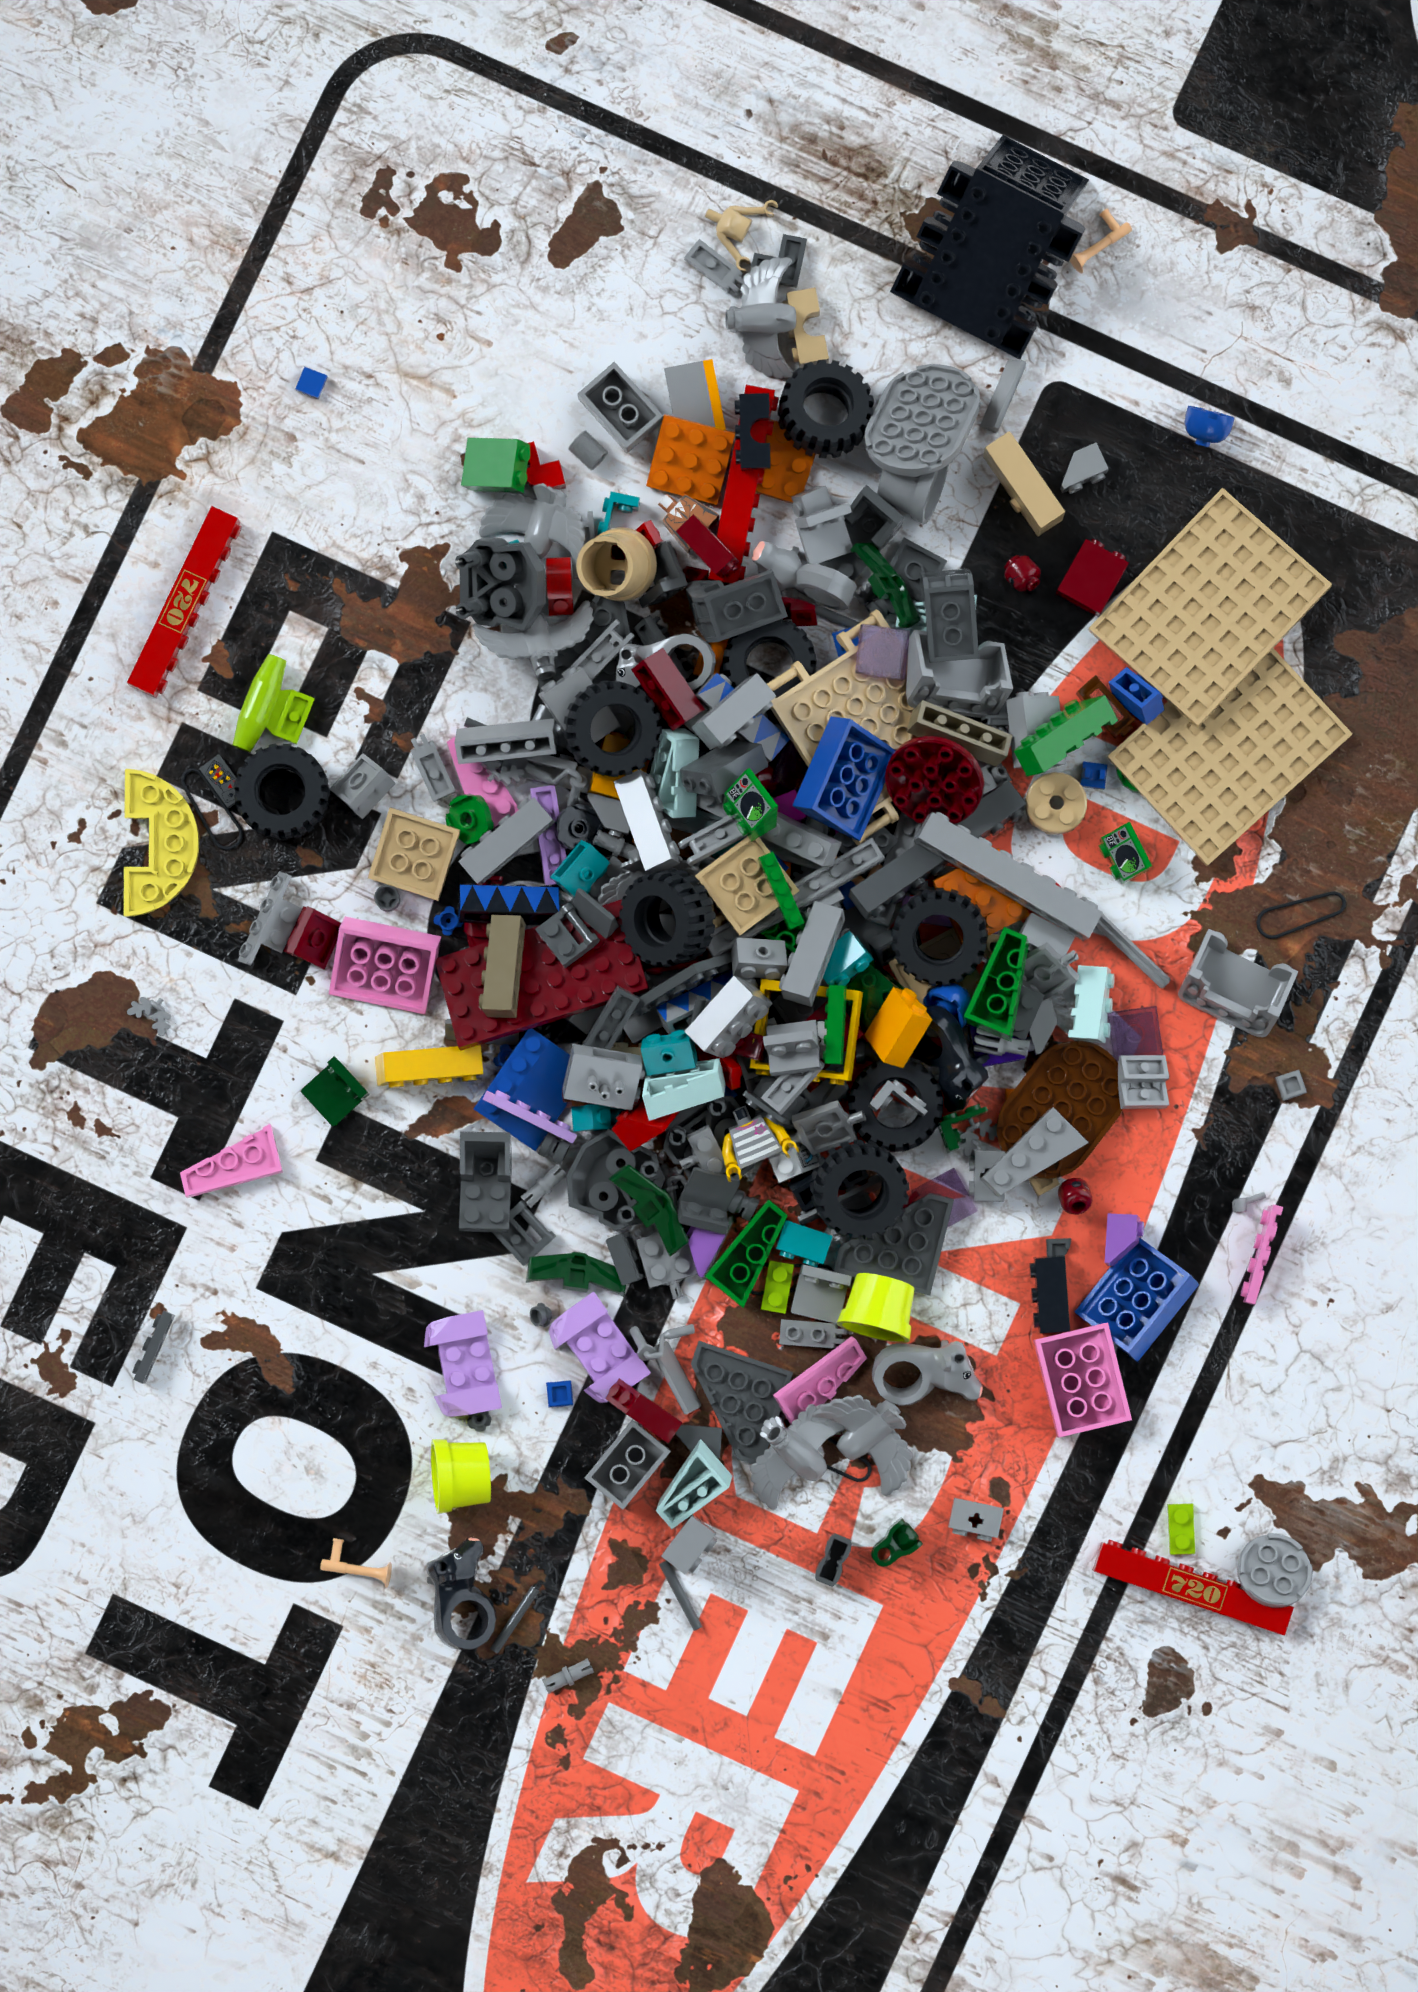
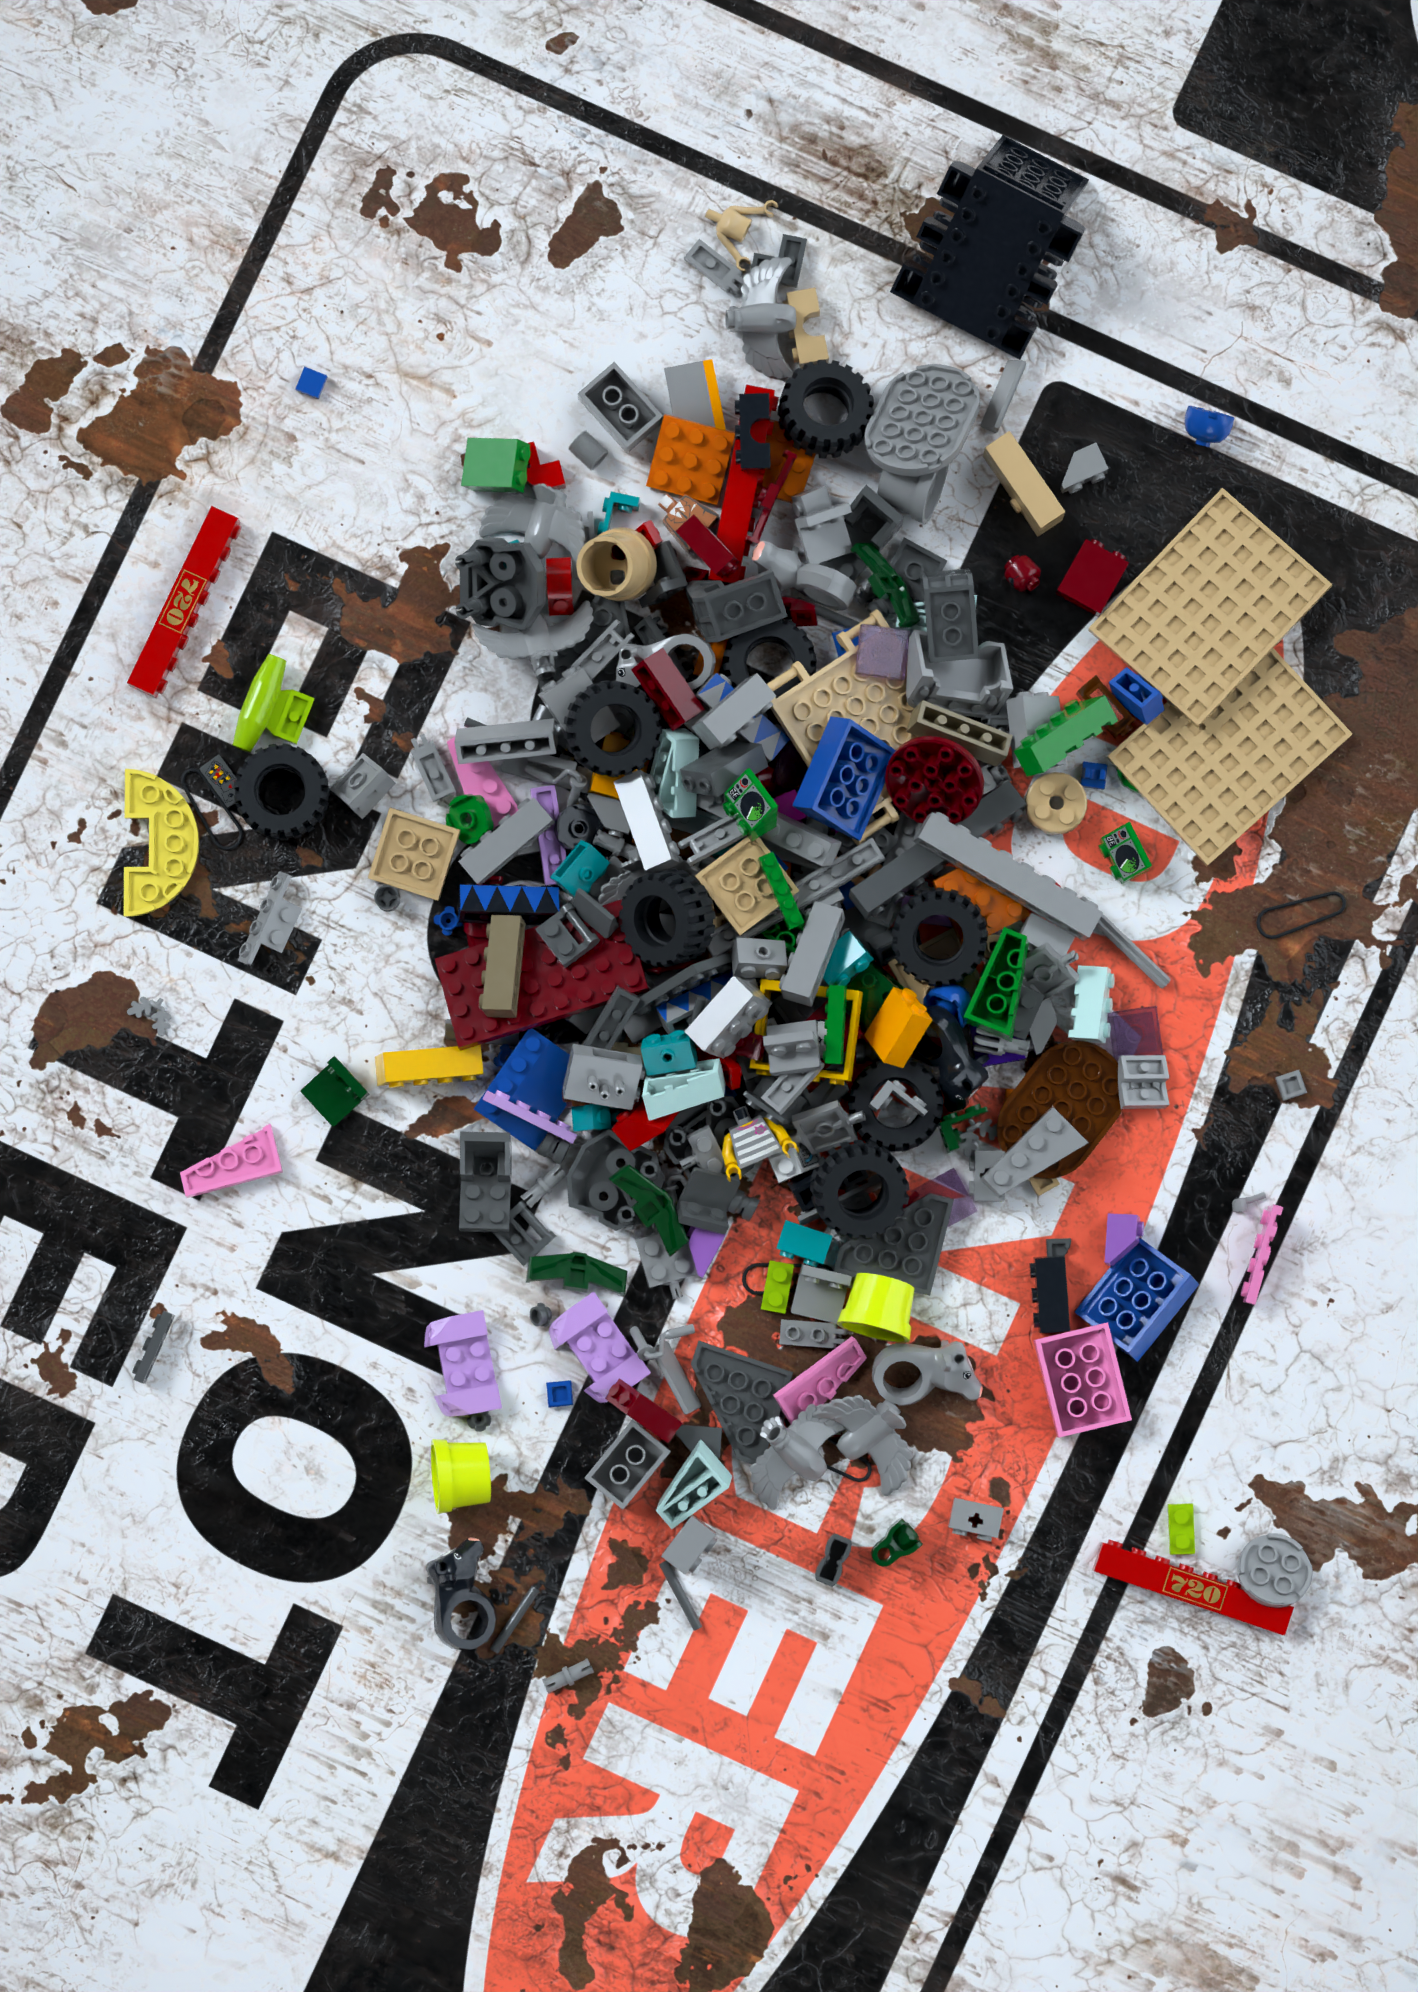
(313, 937): dark red bracket -> none
(335, 1565): light nougat piece -> none
(384, 965): bright pink slope -> none
(503, 776): light grey animal -> none
(625, 1258): dark grey slope -> none
(744, 1258): green wedge -> none
(768, 497): none -> dark red plate
(1075, 1196): dark red head -> none
(1117, 233): light nougat piece -> none
(1236, 987): light grey windscreen -> none

